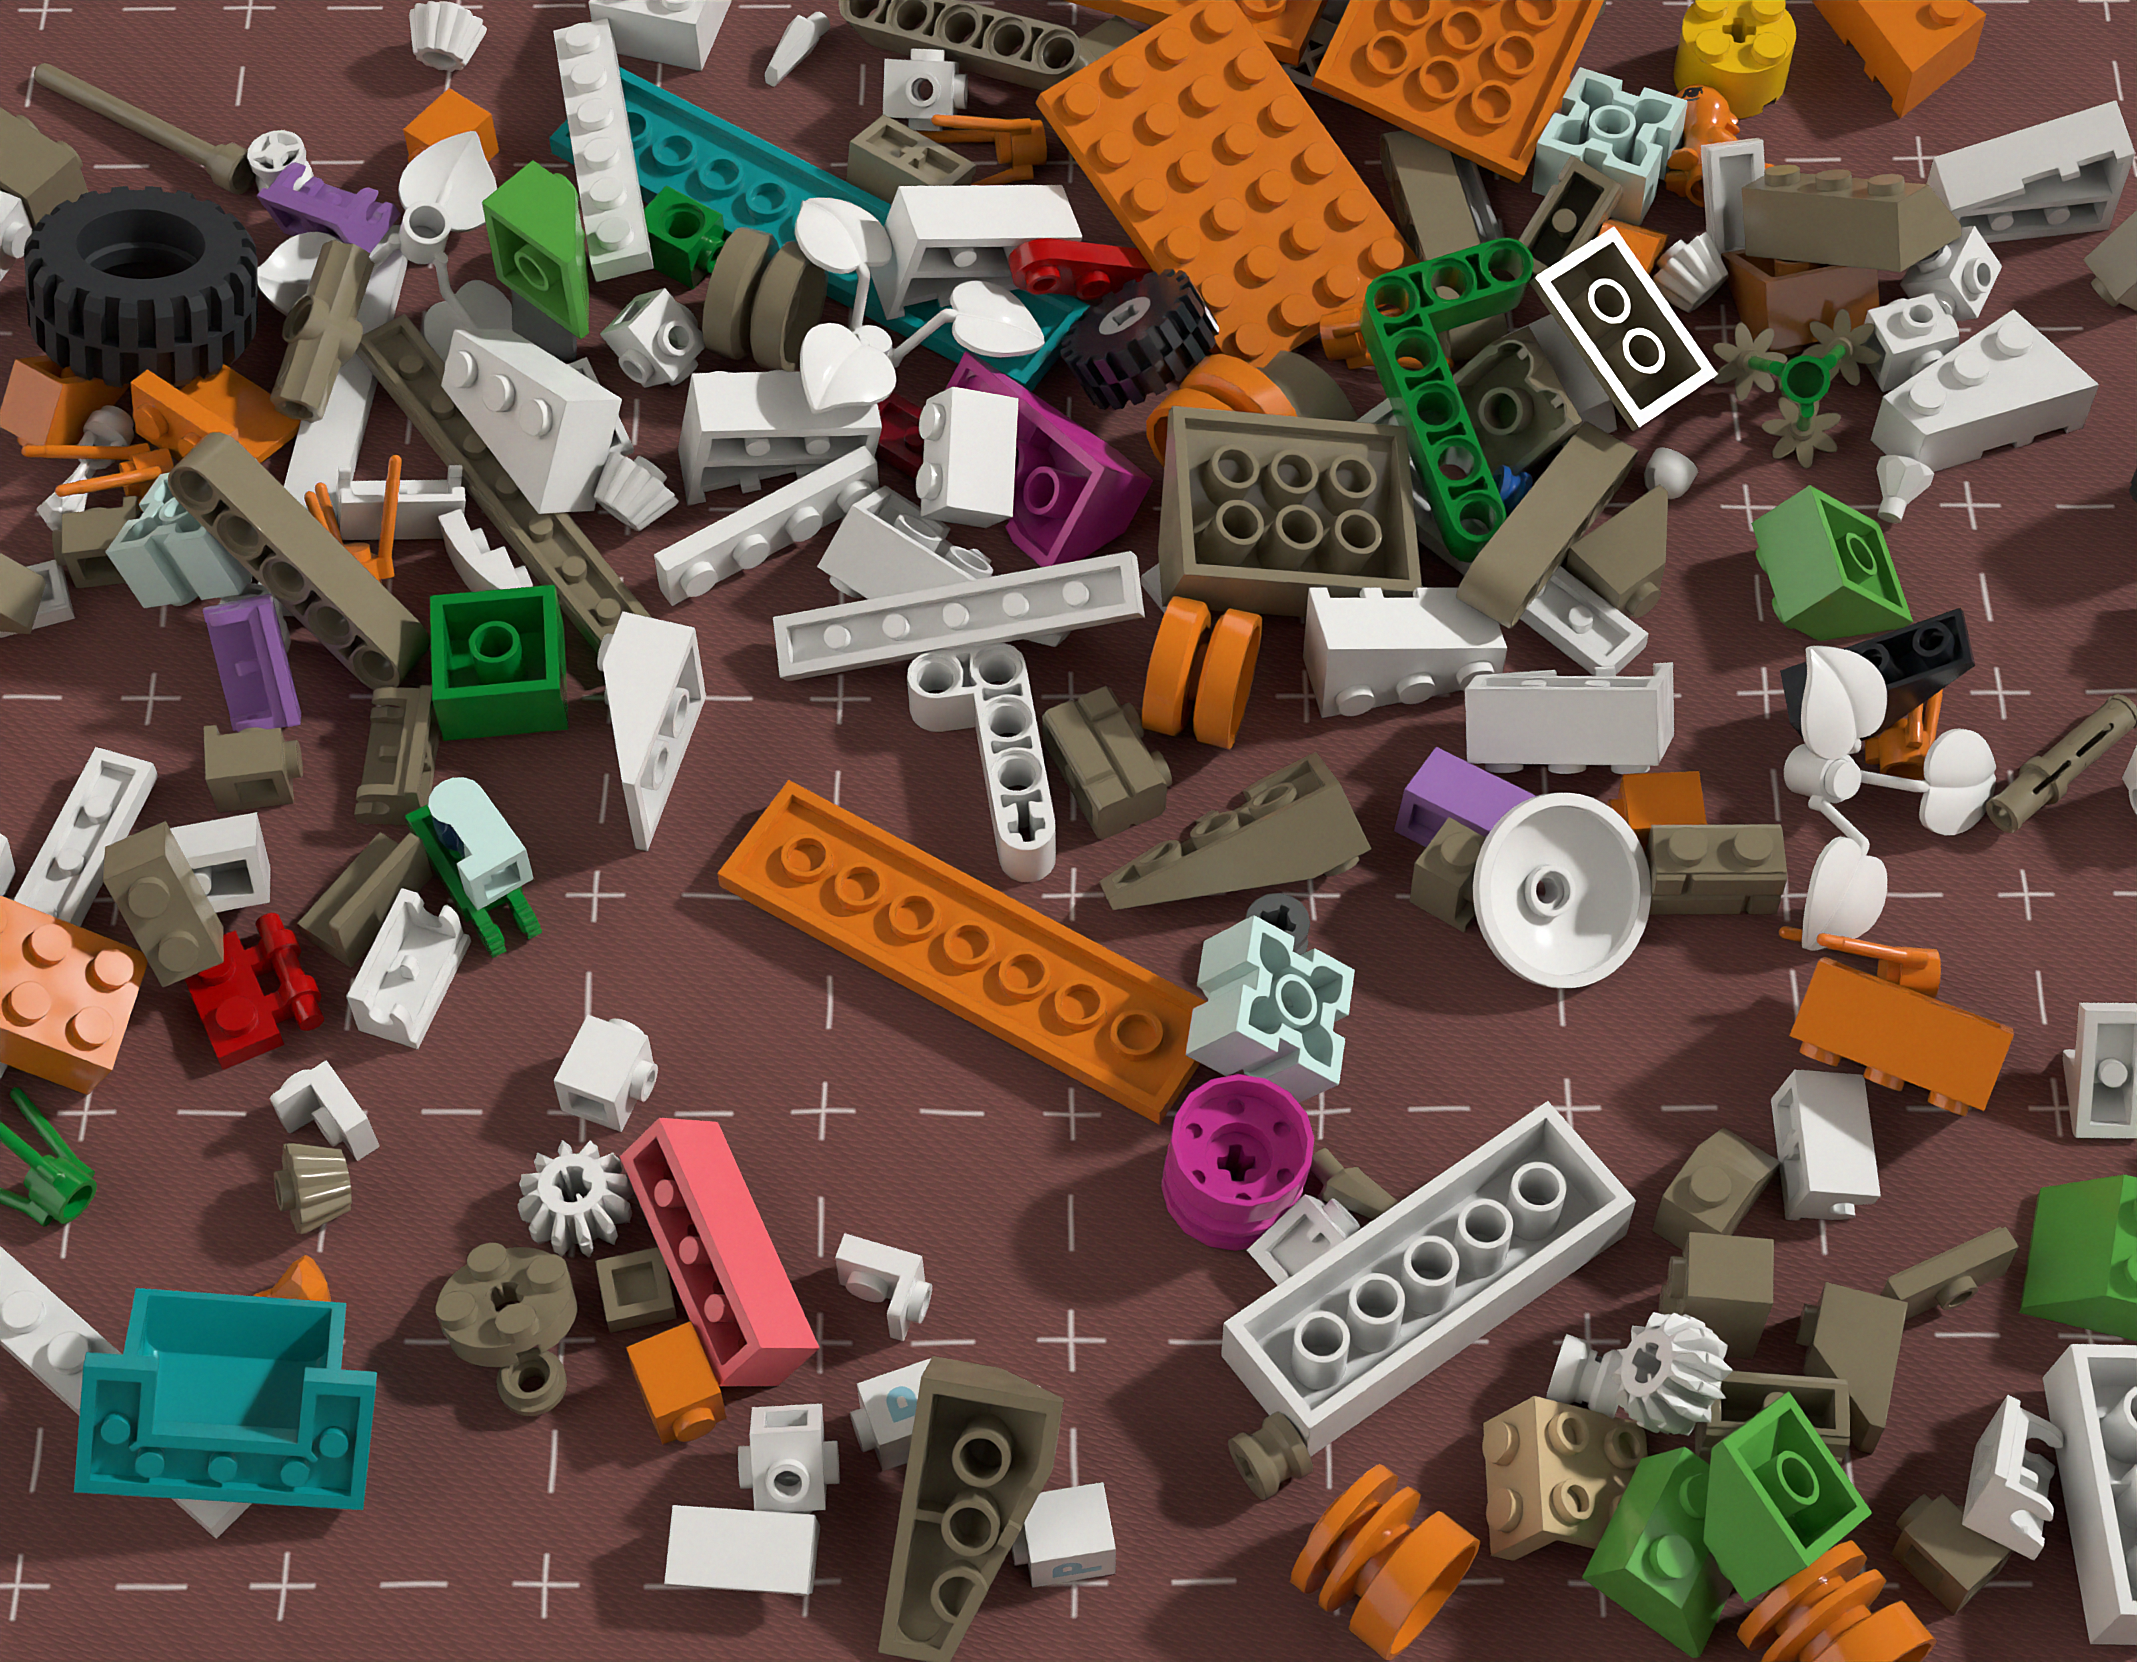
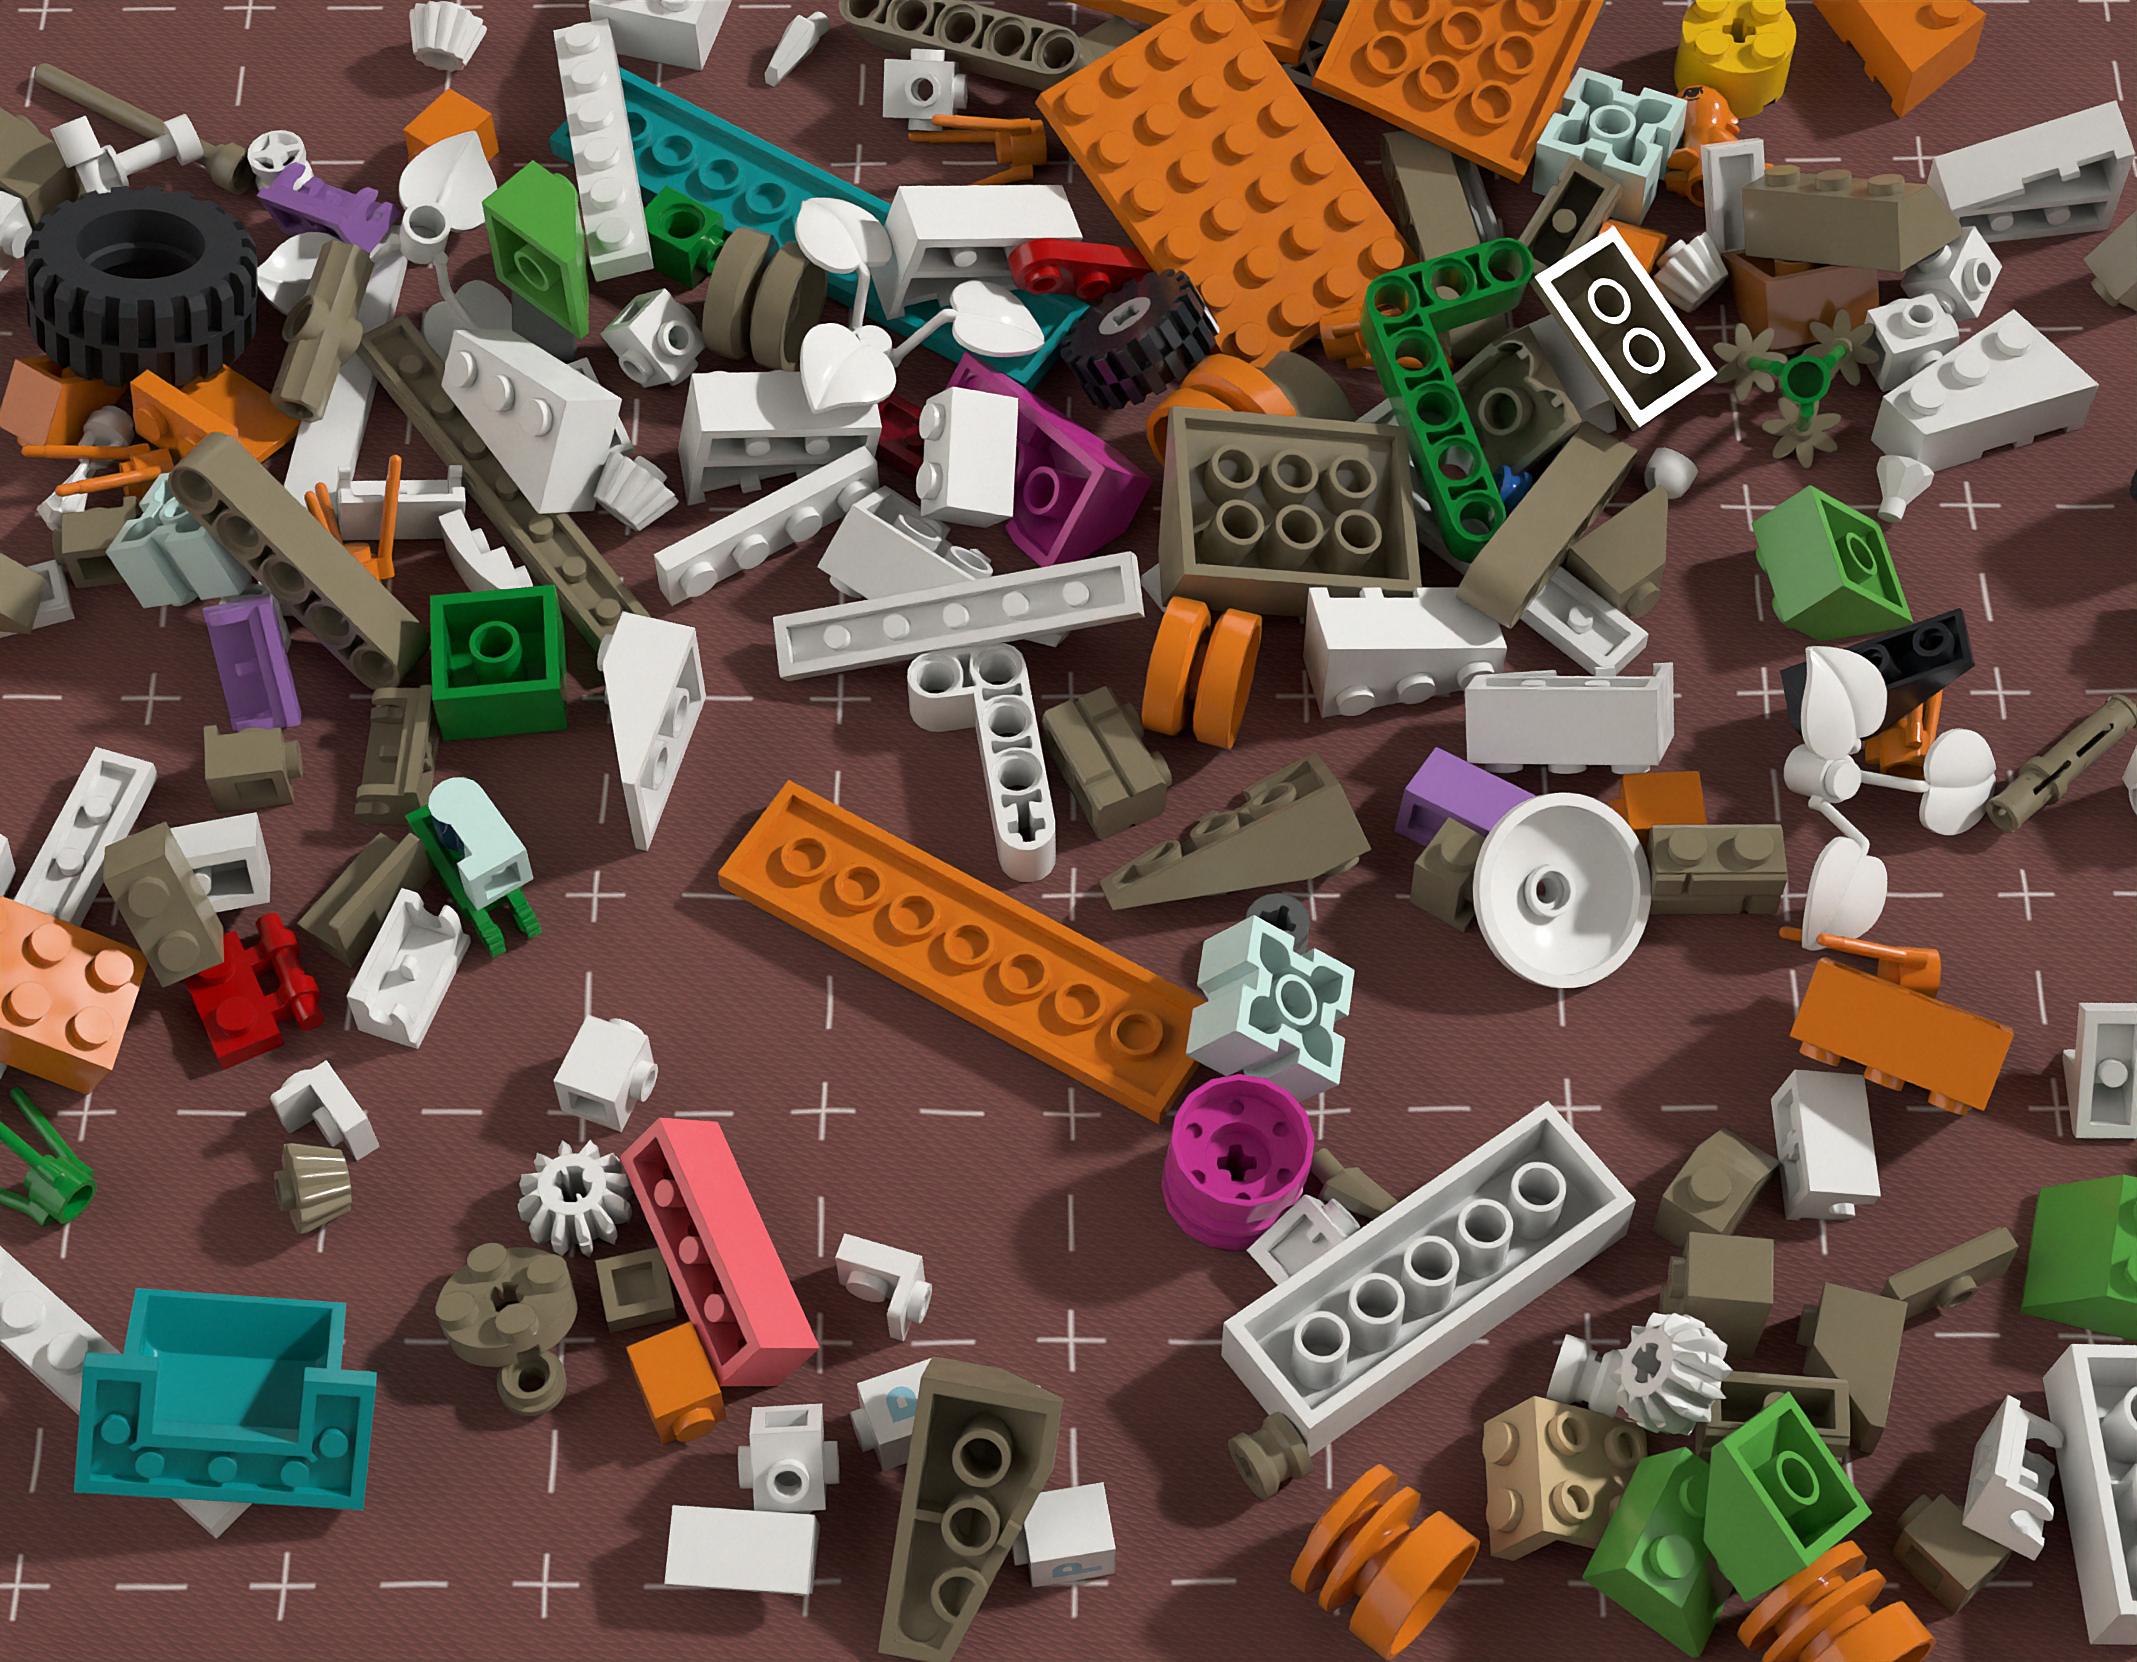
(104, 169): none -> white bar
(300, 1281): orange rock -> none
(897, 156): dark tan hinge -> none

